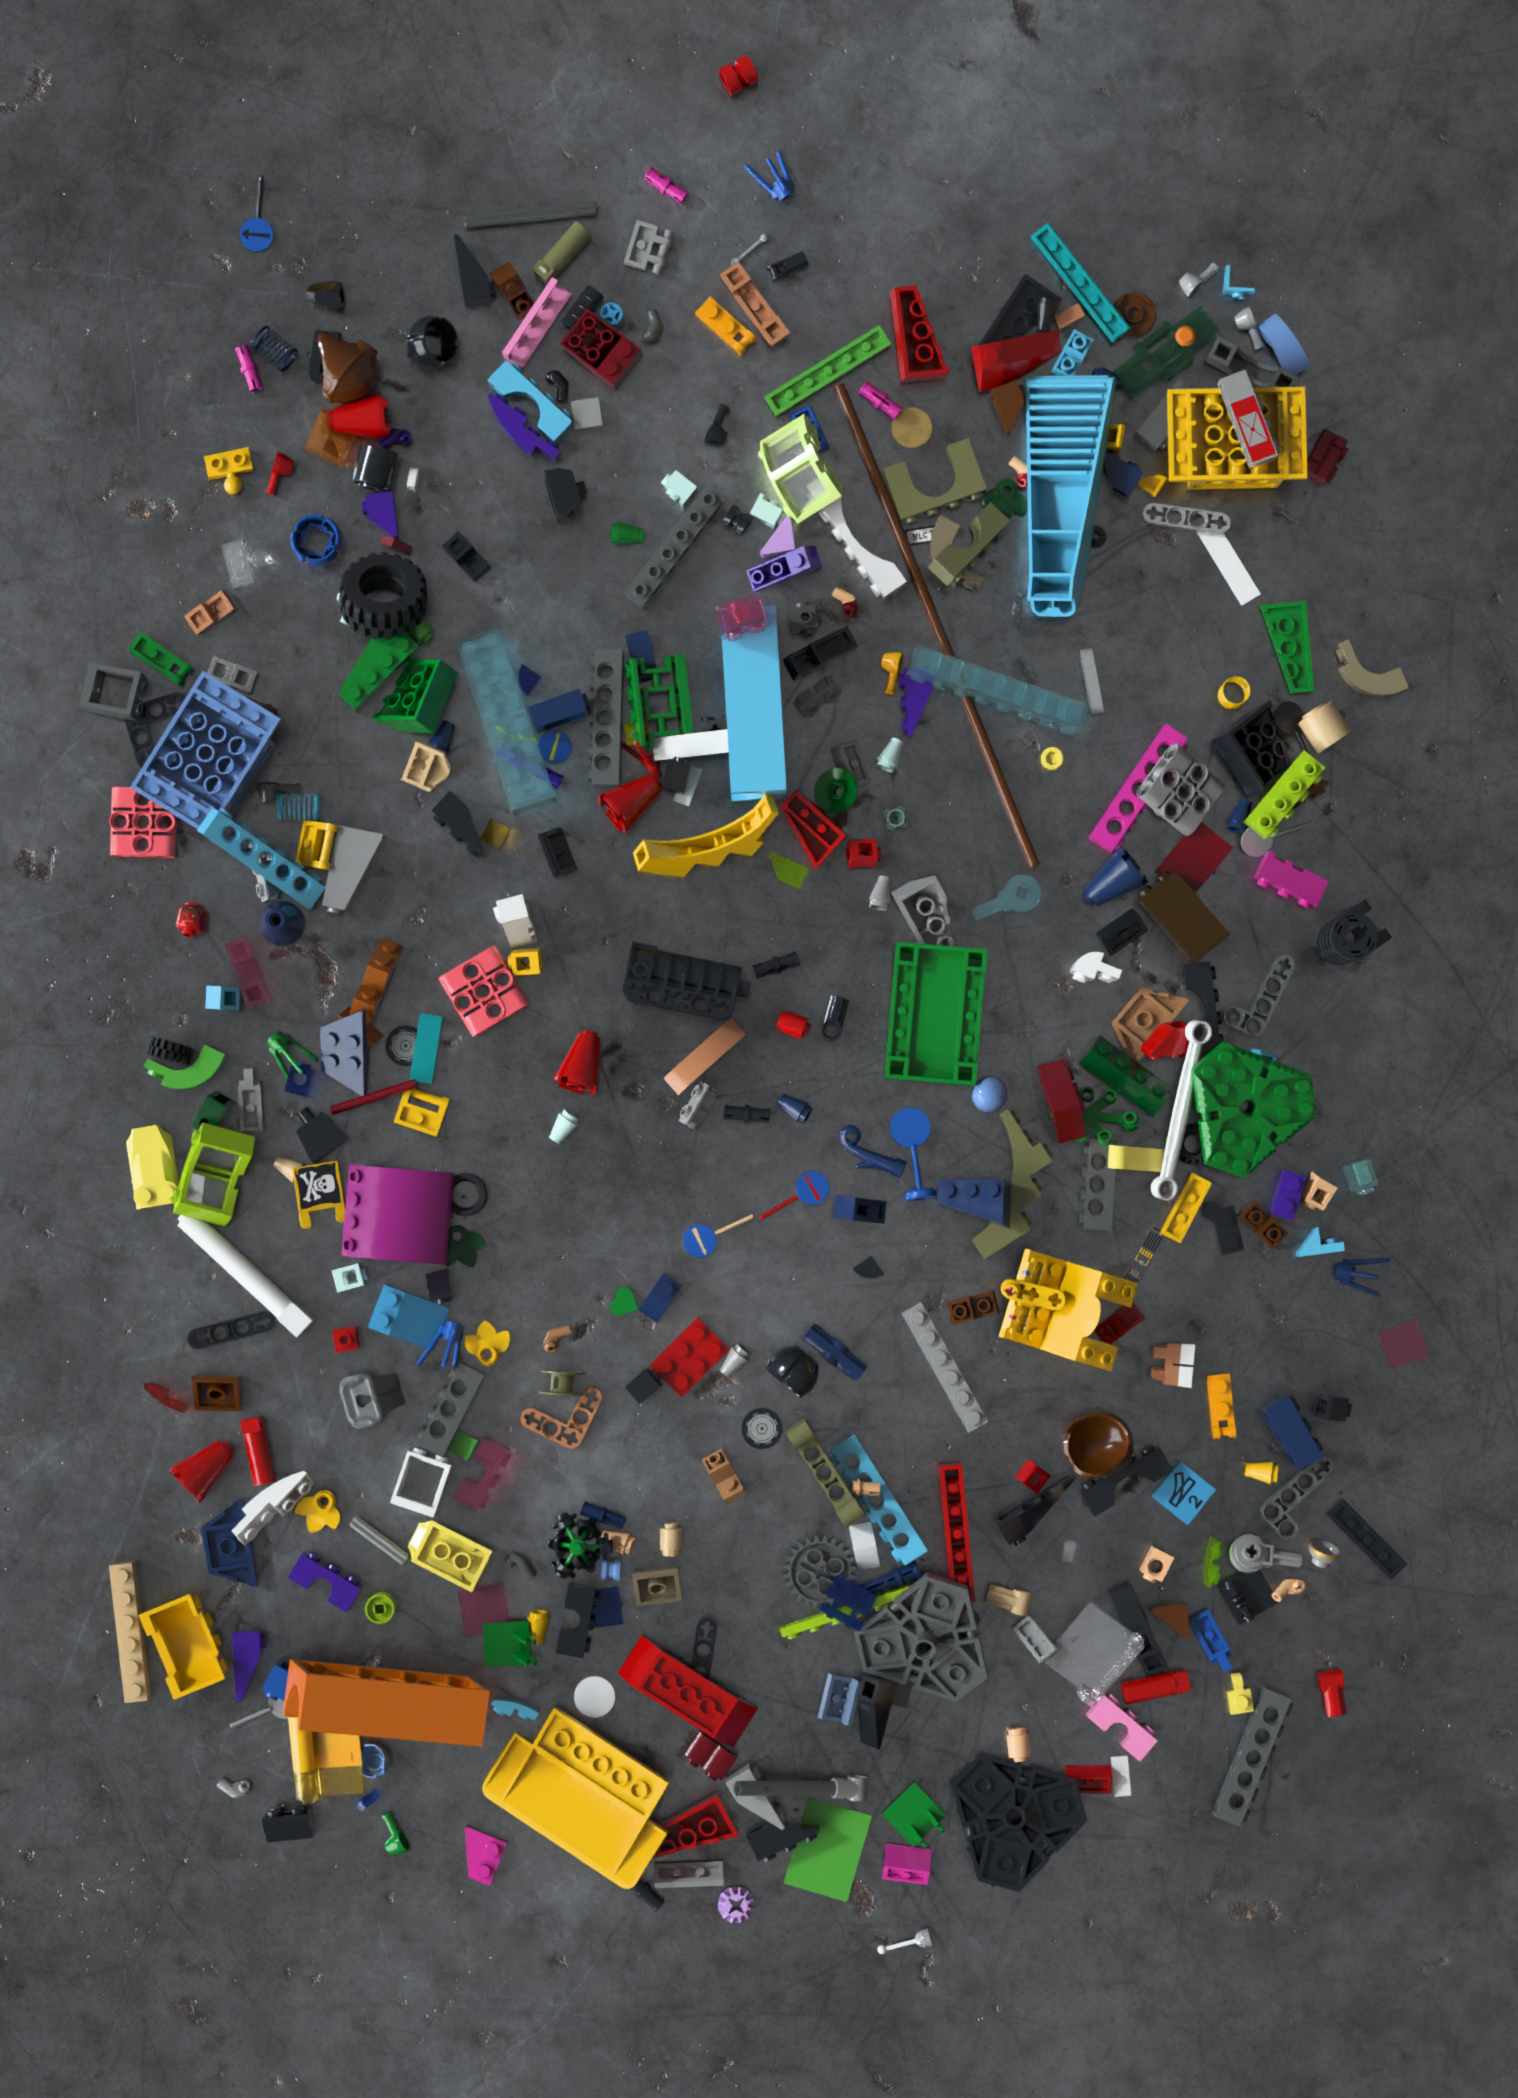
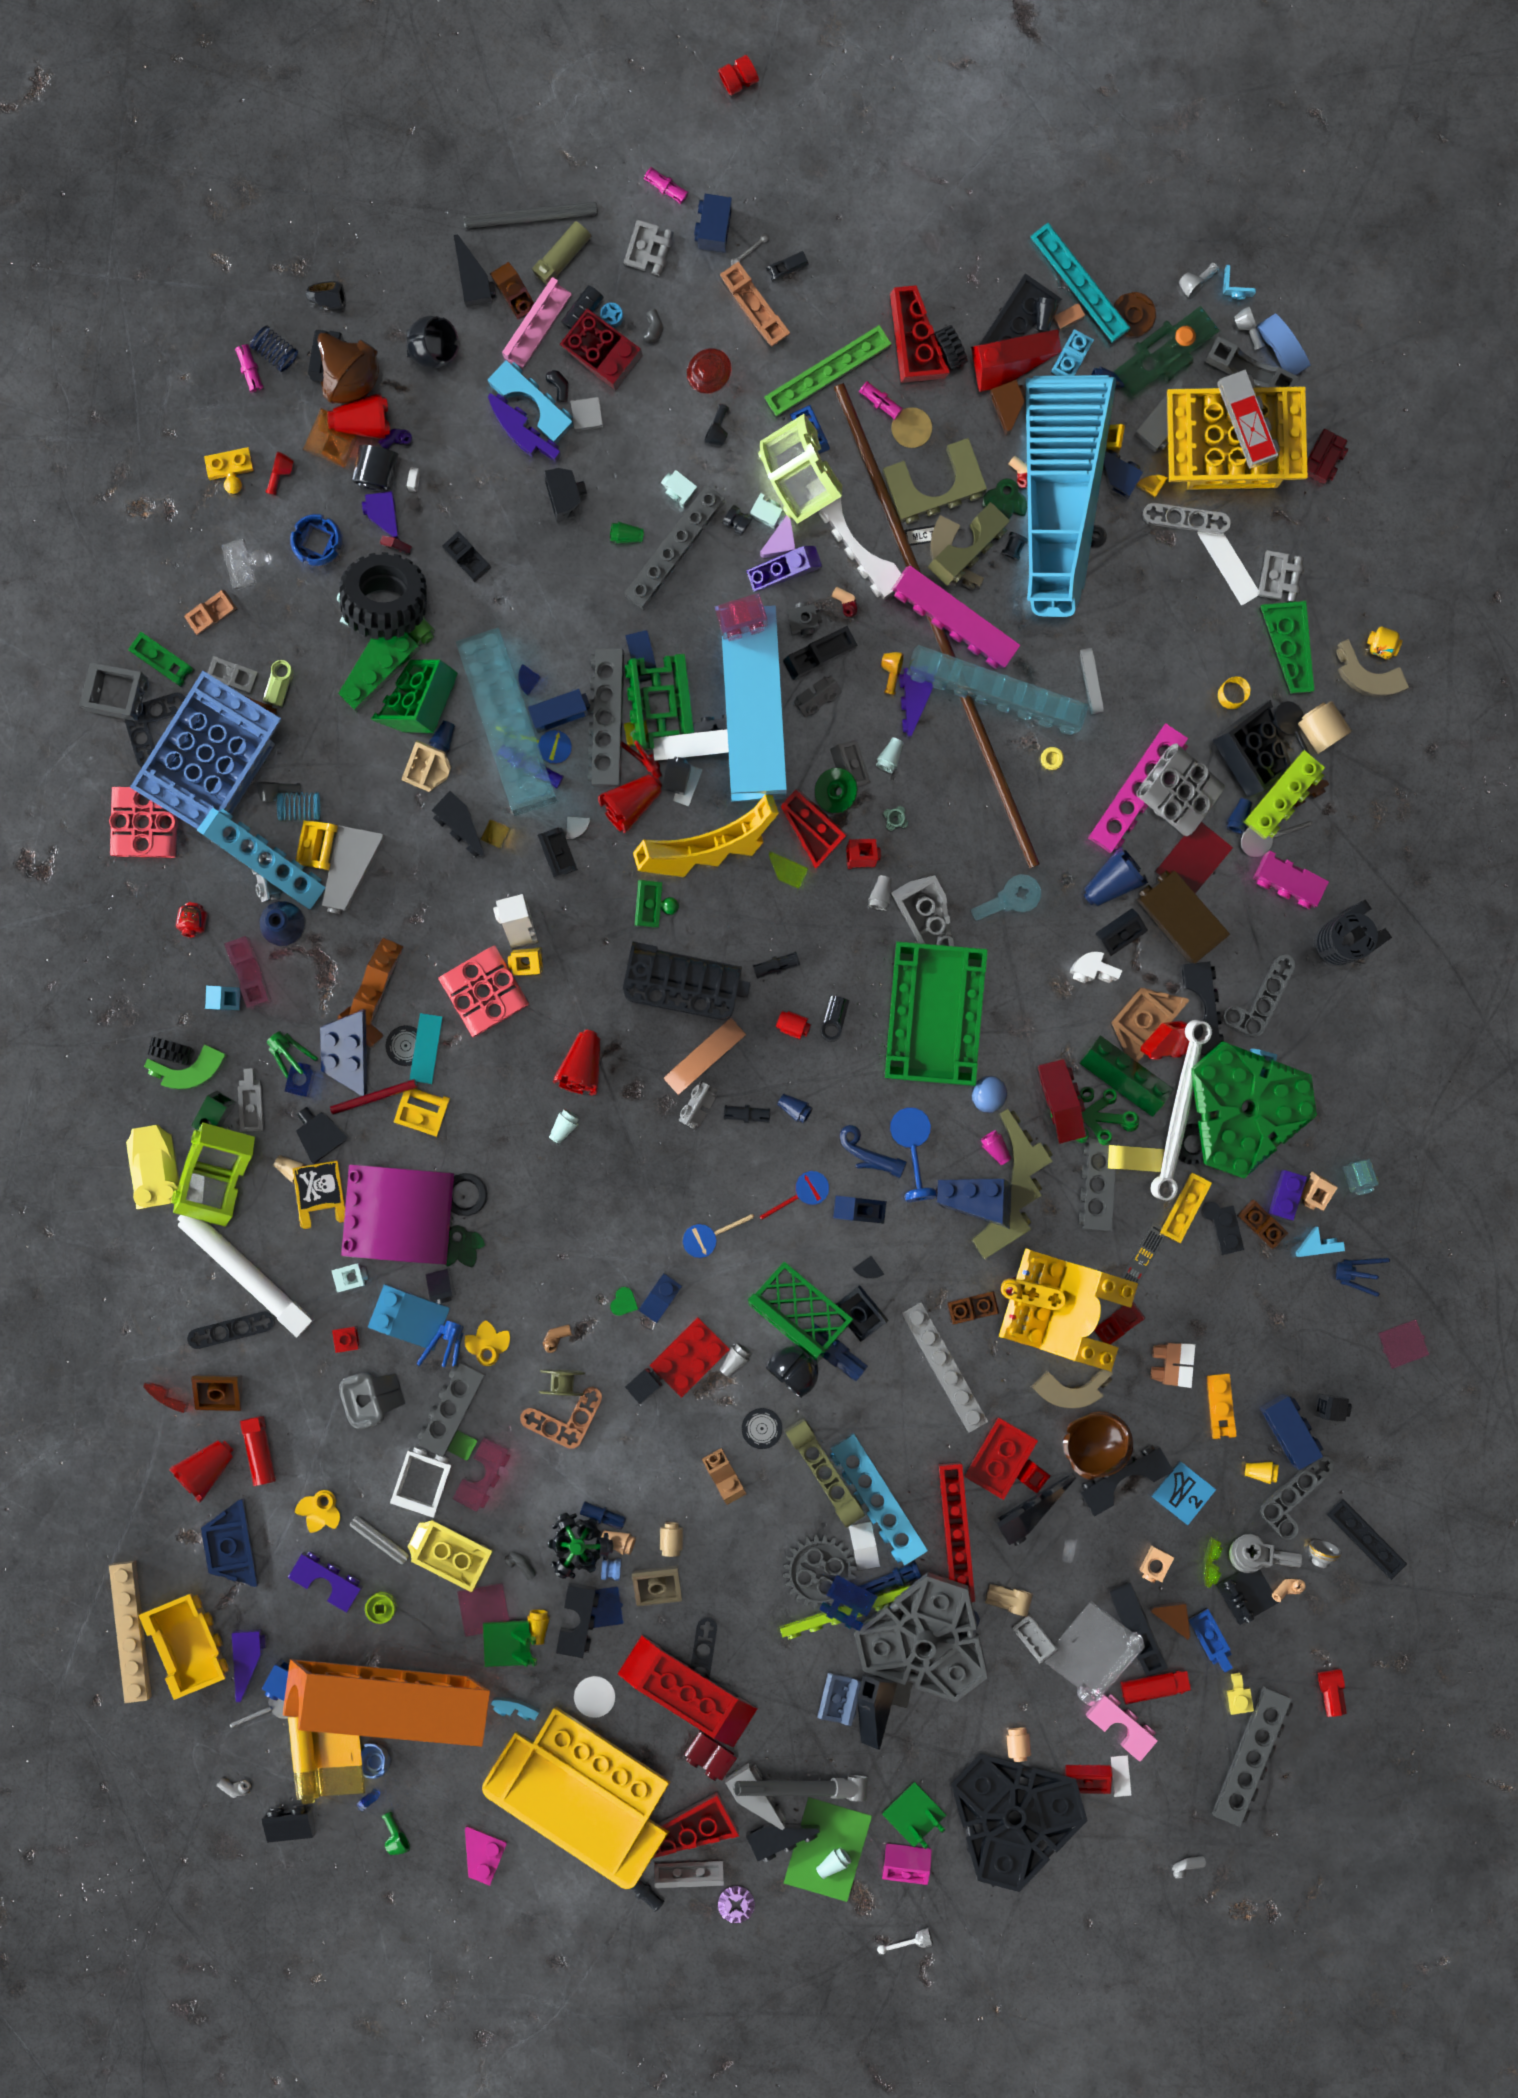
(256, 232): blue piece -> none
(276, 1498): white slope -> none
(278, 686): none -> yellowish green piece
(576, 827): none -> light grey tile
(649, 904): none -> green plate
(708, 370): none -> clear red hat
(714, 223): none -> dark blue slope
(725, 325): light orange plate -> none
(782, 187): blue plant -> none
(788, 1327): none -> green fence
(835, 1862): none -> light aqua cone
(864, 1311): none -> black slope
(865, 1488): light nougat pin -> none
(951, 347): none -> black tyre
(955, 617): none -> dark pink brick
(996, 1147): none -> dark pink cone
(1000, 1458): none -> red plate
(1014, 546): none -> black bush
(1070, 1397): none -> dark tan arch
(1187, 1864): none -> light grey arm
(1274, 573): none -> light grey plate
(1384, 642): none -> yellow head

